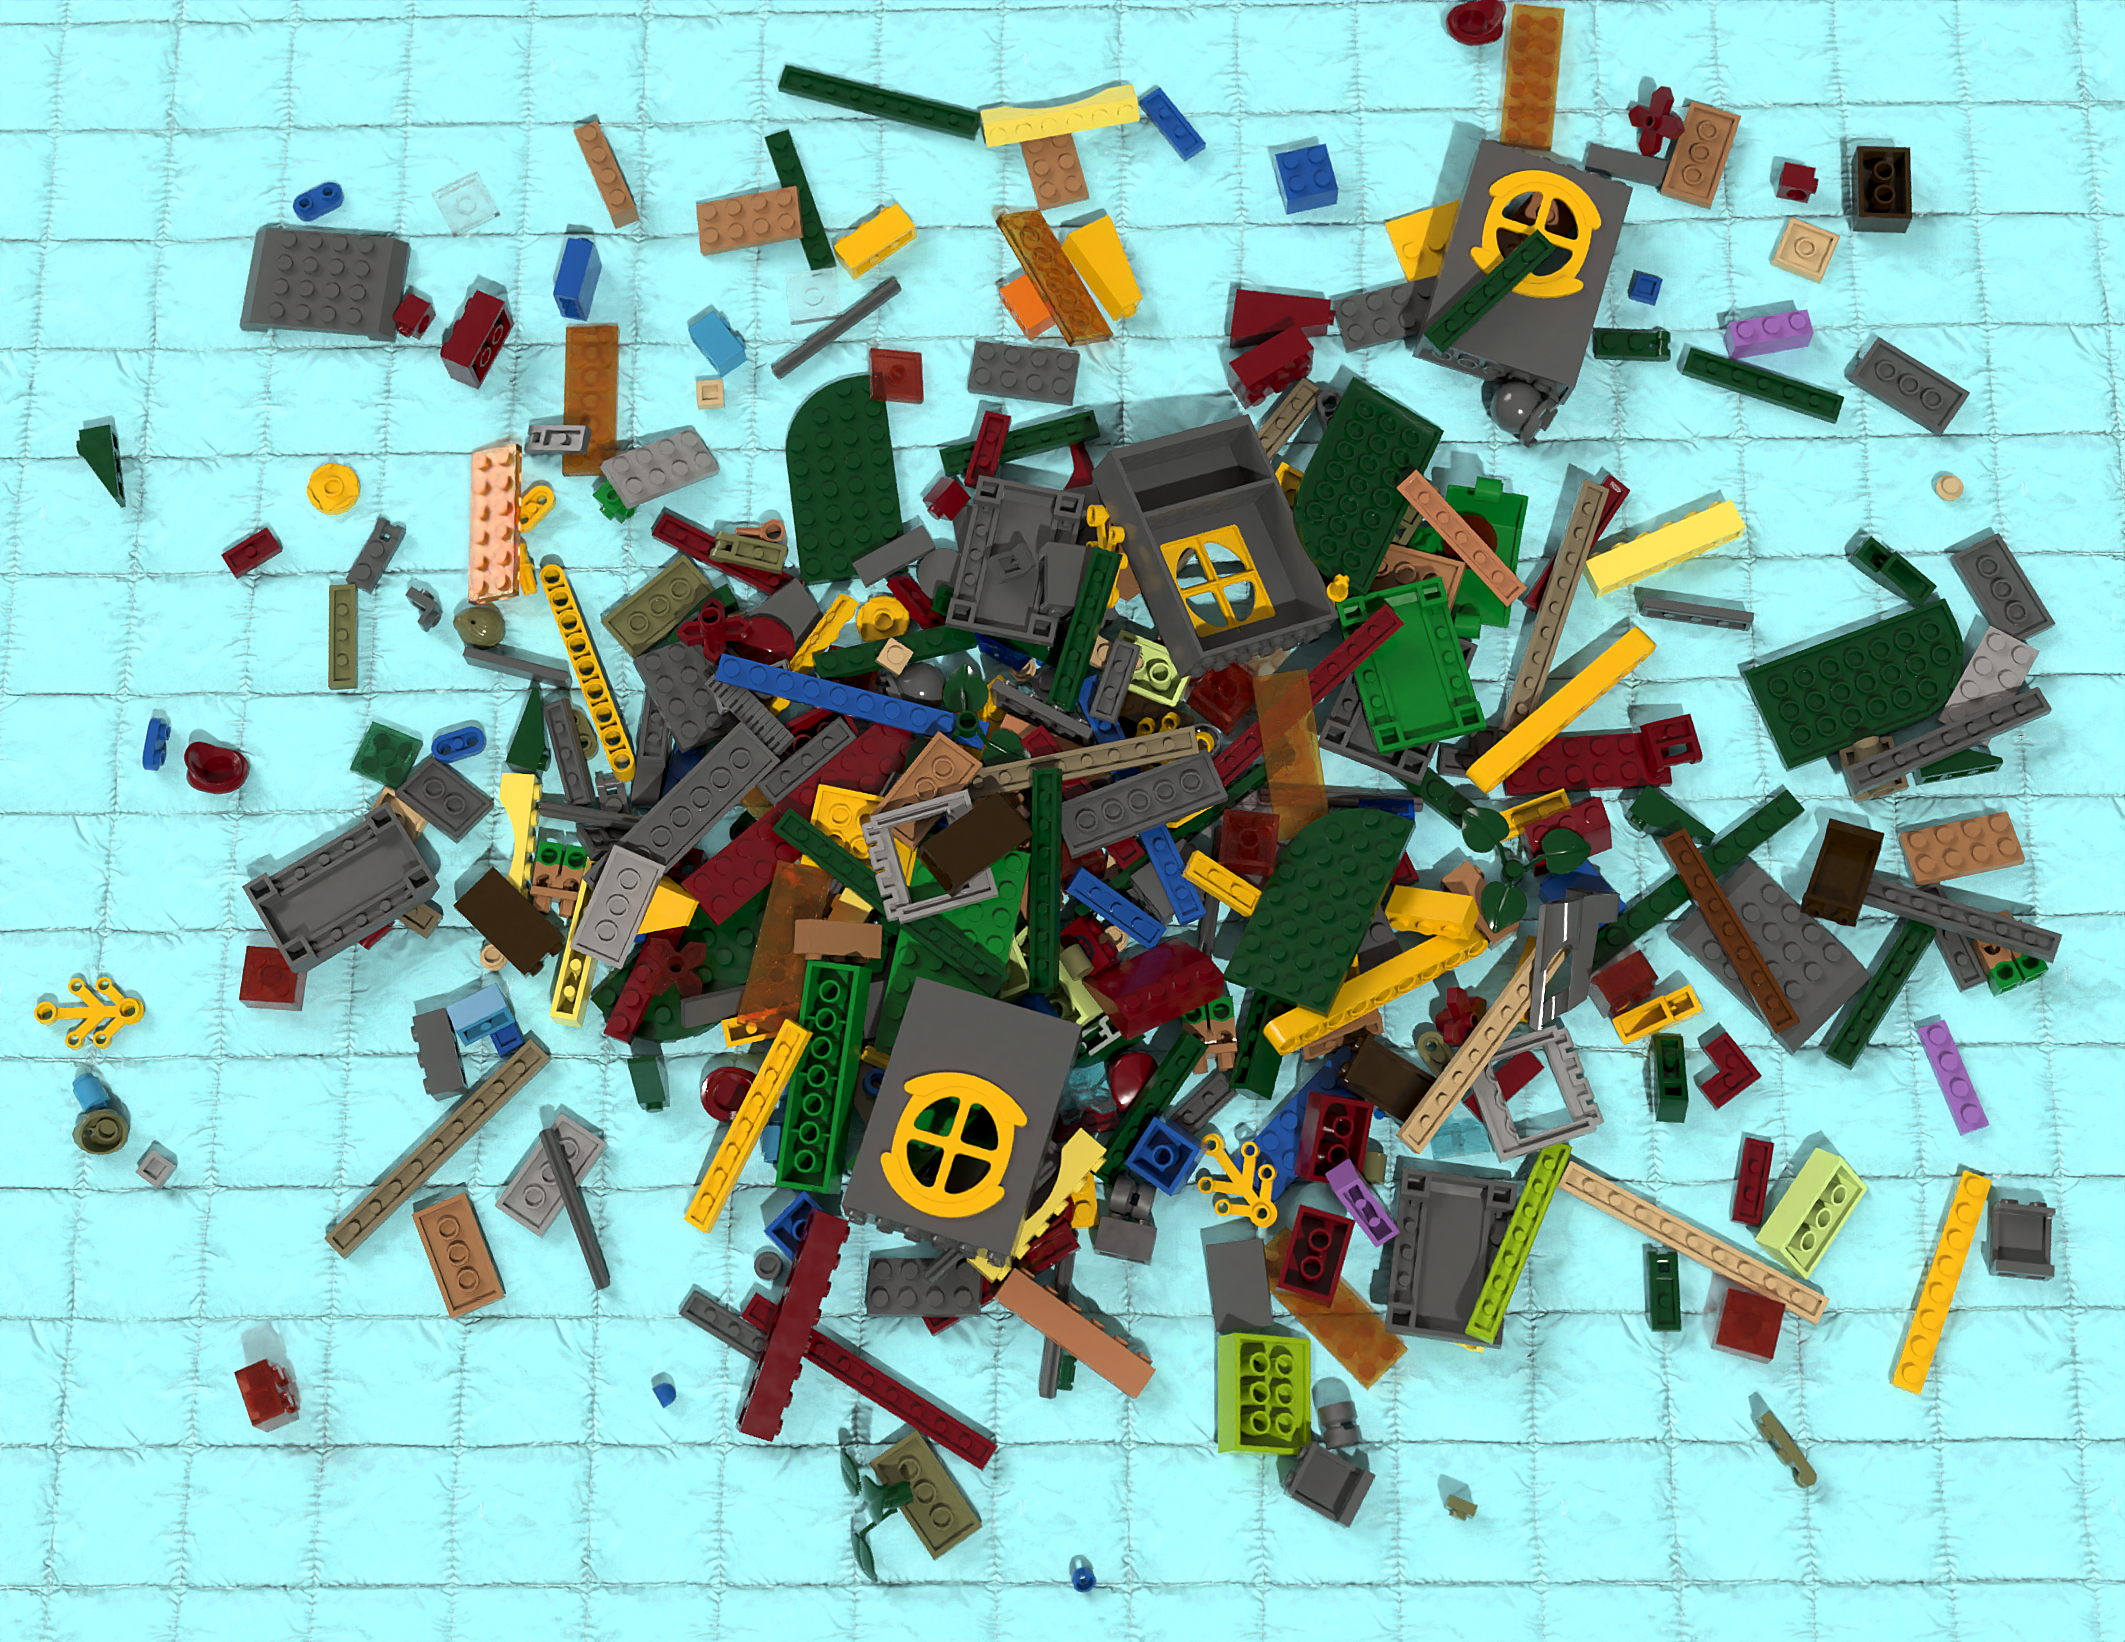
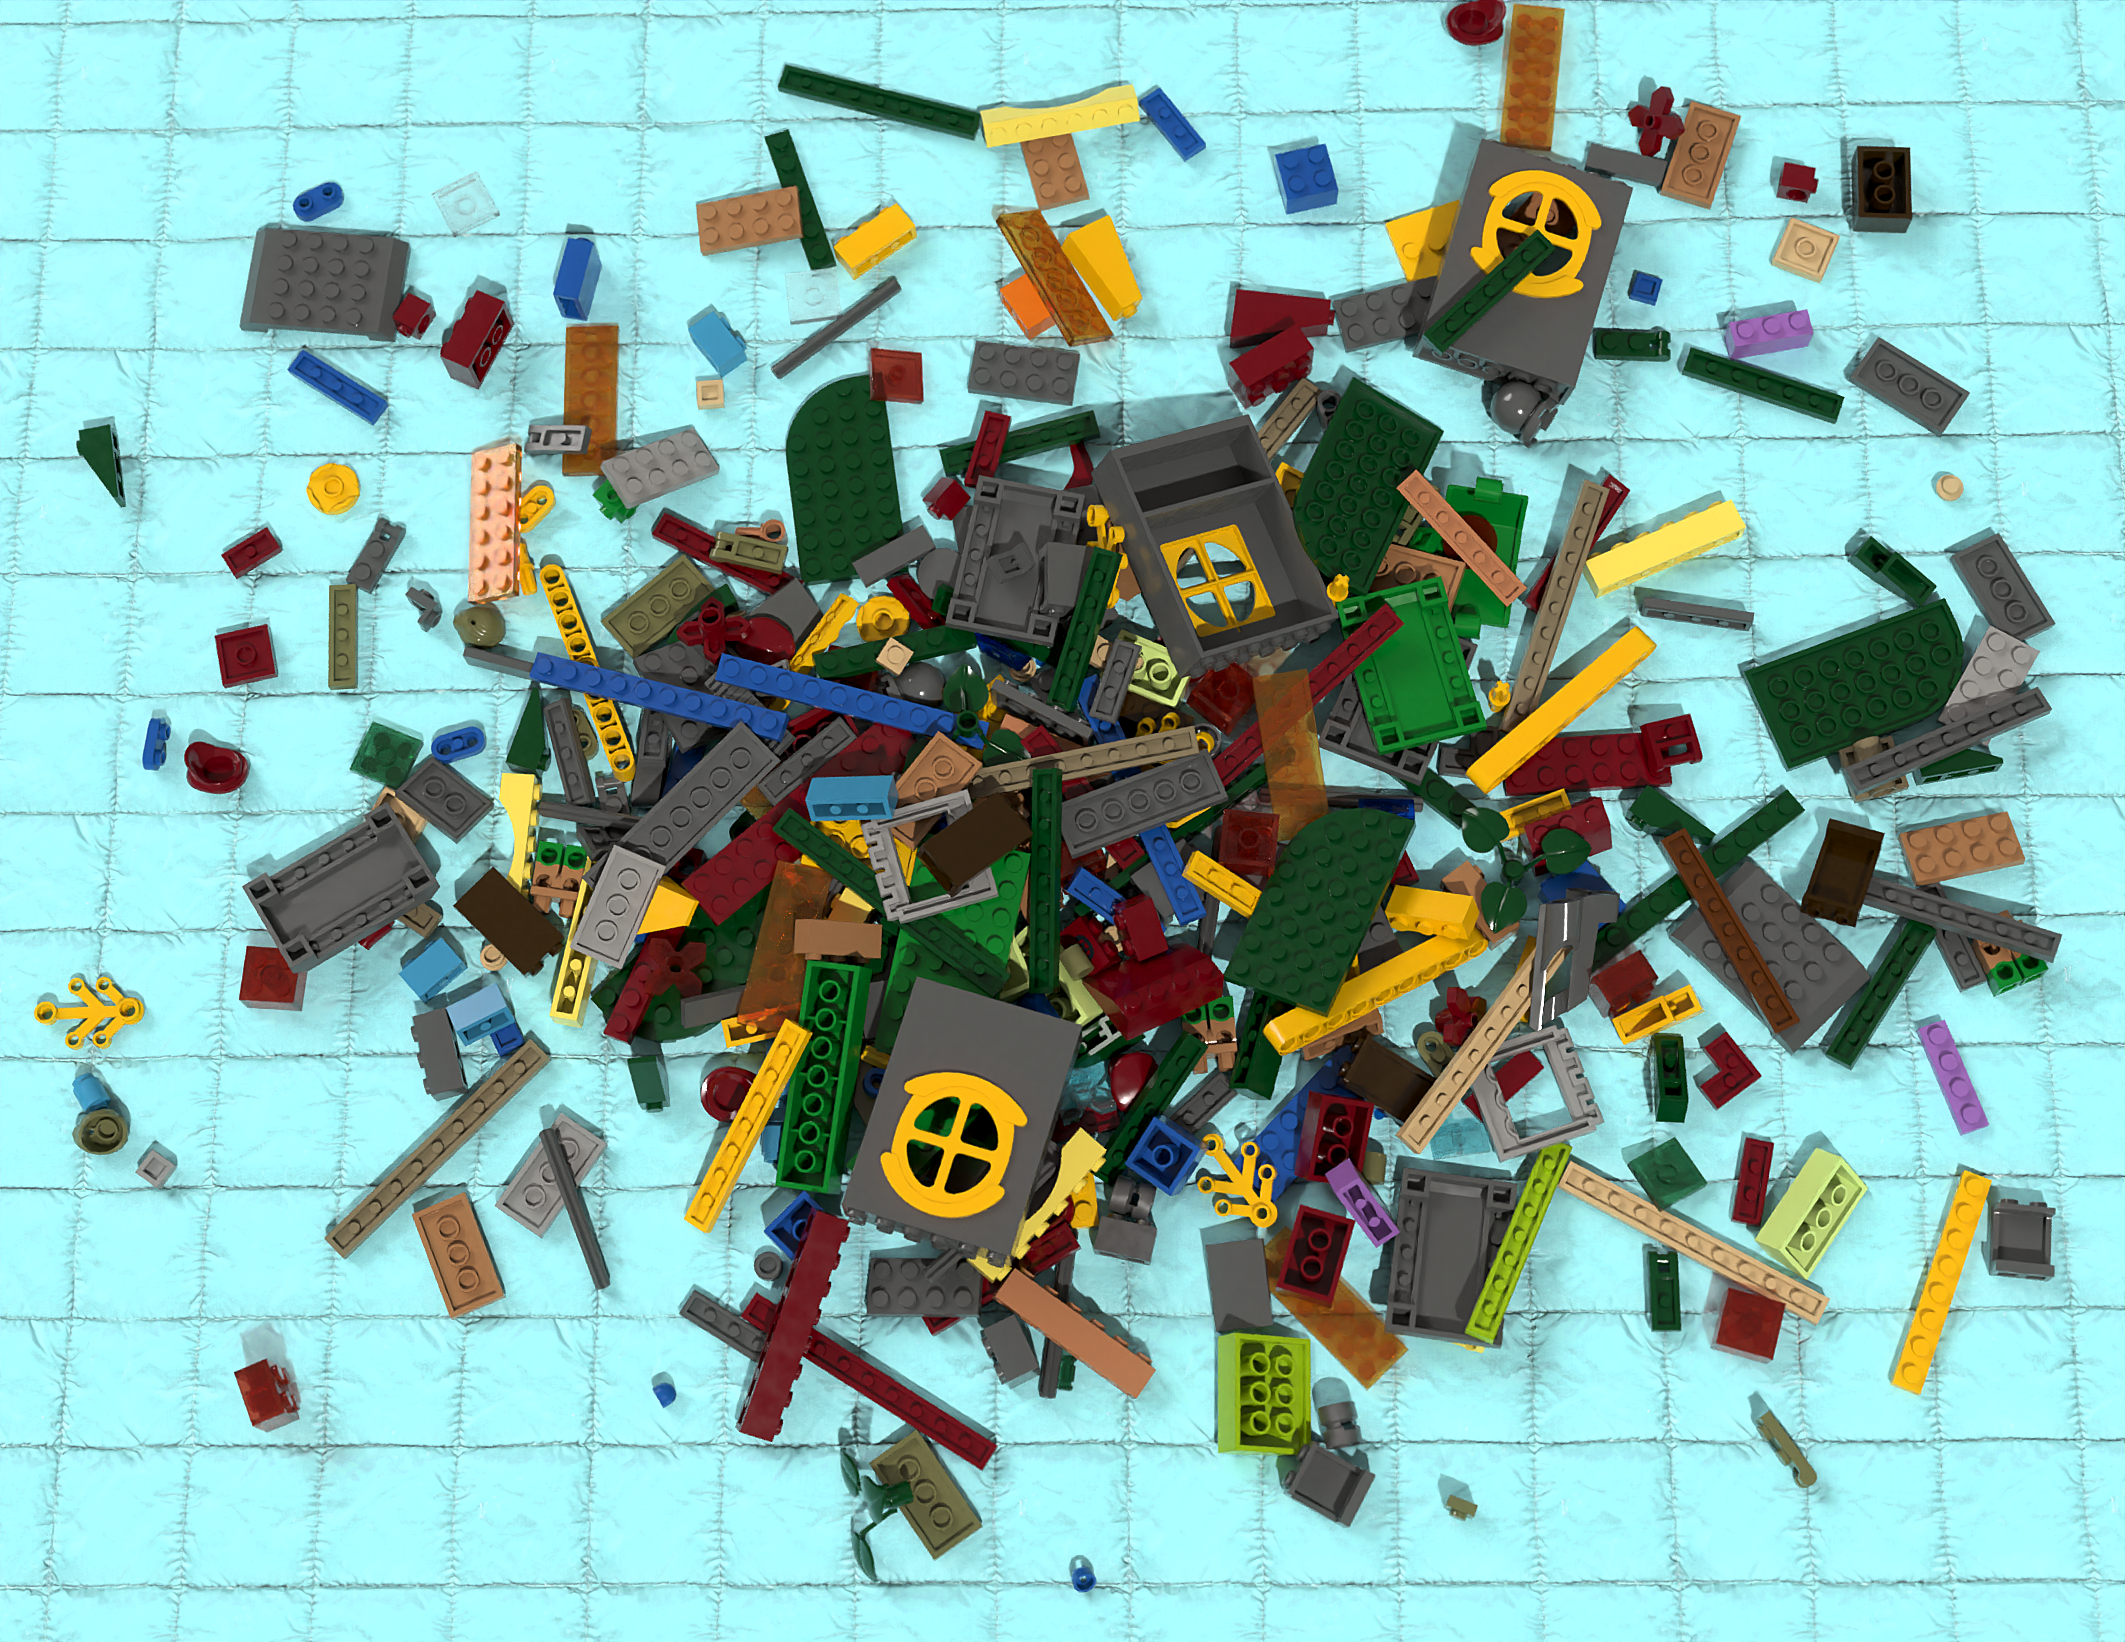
(246, 656): none -> dark red plate
(338, 387): none -> blue plate
(432, 970): none -> dark azure brick
(606, 174): medium nougat brick -> none
(658, 696): none -> blue plate
(852, 798): none -> dark azure brick
(1010, 1348): none -> dark grey brick
(1139, 927): none -> dark red brick
(1499, 696): none -> yellow axle
(1667, 1174): none -> clear green tile

